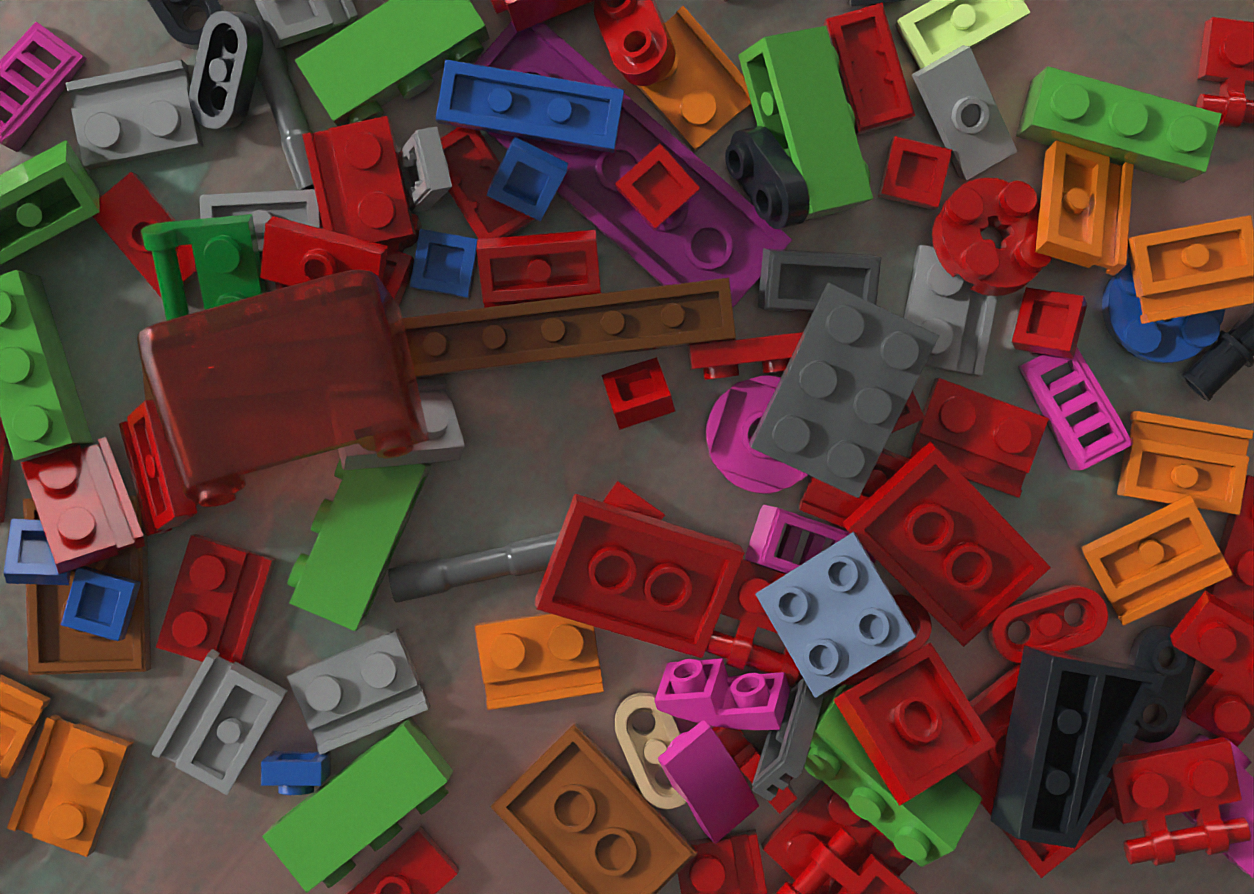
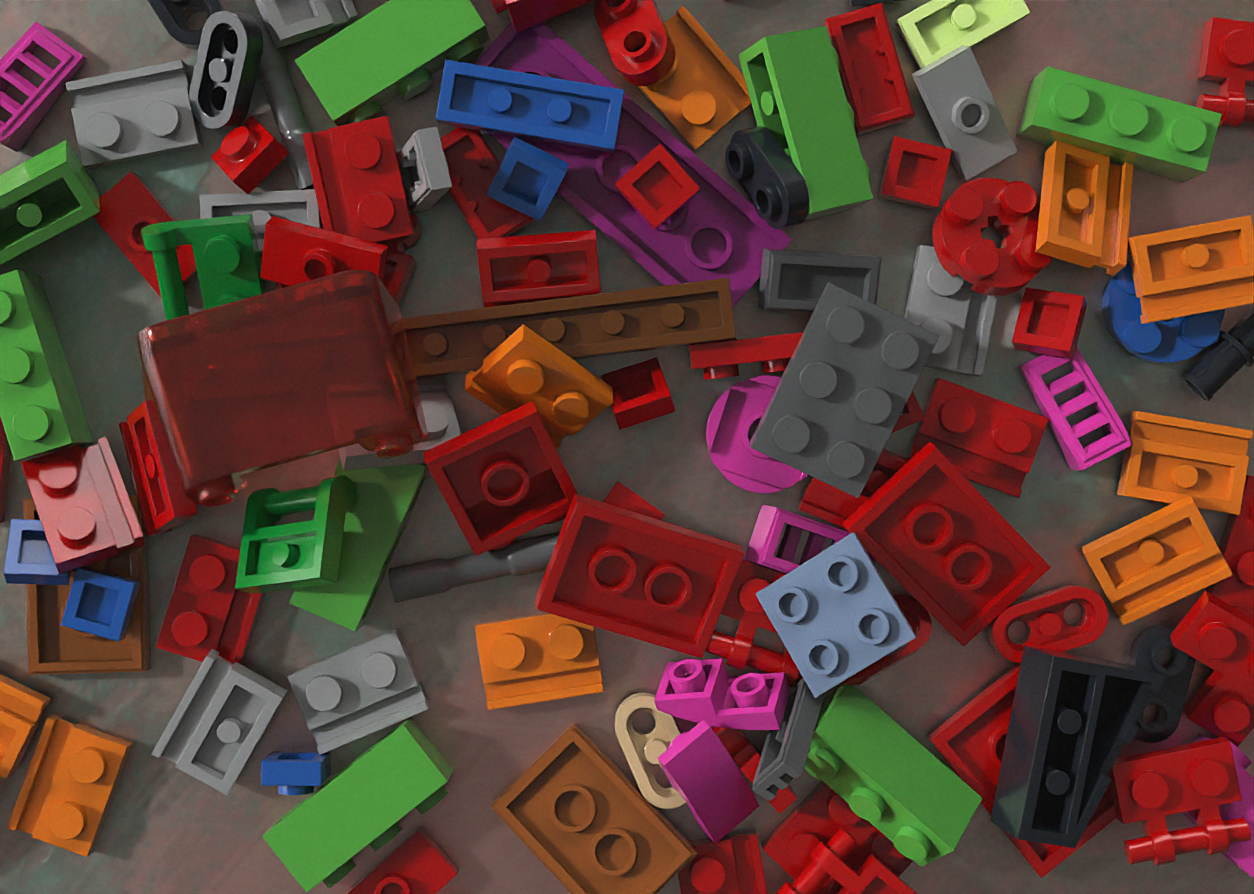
(249, 154): none -> red plate
(294, 552): none -> green plate
(444, 264): blue plate -> none
(502, 479): none -> red plate
(536, 371): none -> orange plate
(914, 723): red plate -> none

